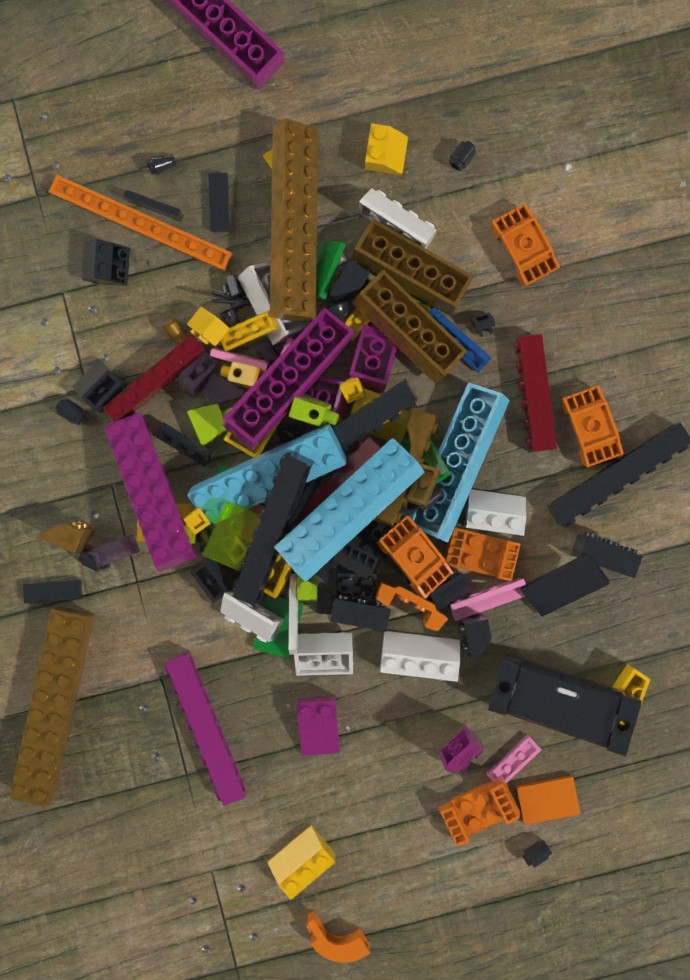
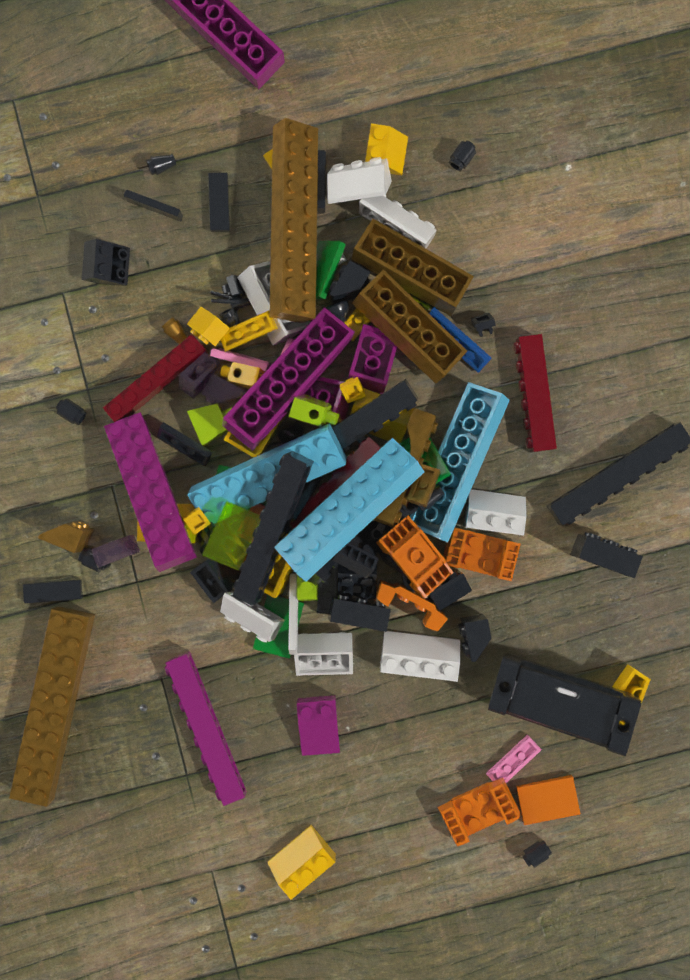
(99, 386): black slope -> none
(140, 223): orange plate -> none
(267, 351): black cone -> none
(321, 187): none -> black tile
(337, 948): orange arch -> none
(358, 180): none -> white slope
(460, 751): magenta slope -> none
(487, 598): bright pink fence -> none
(525, 244): orange plate -> none
(565, 584): black tile -> none
(593, 426): orange plate -> none

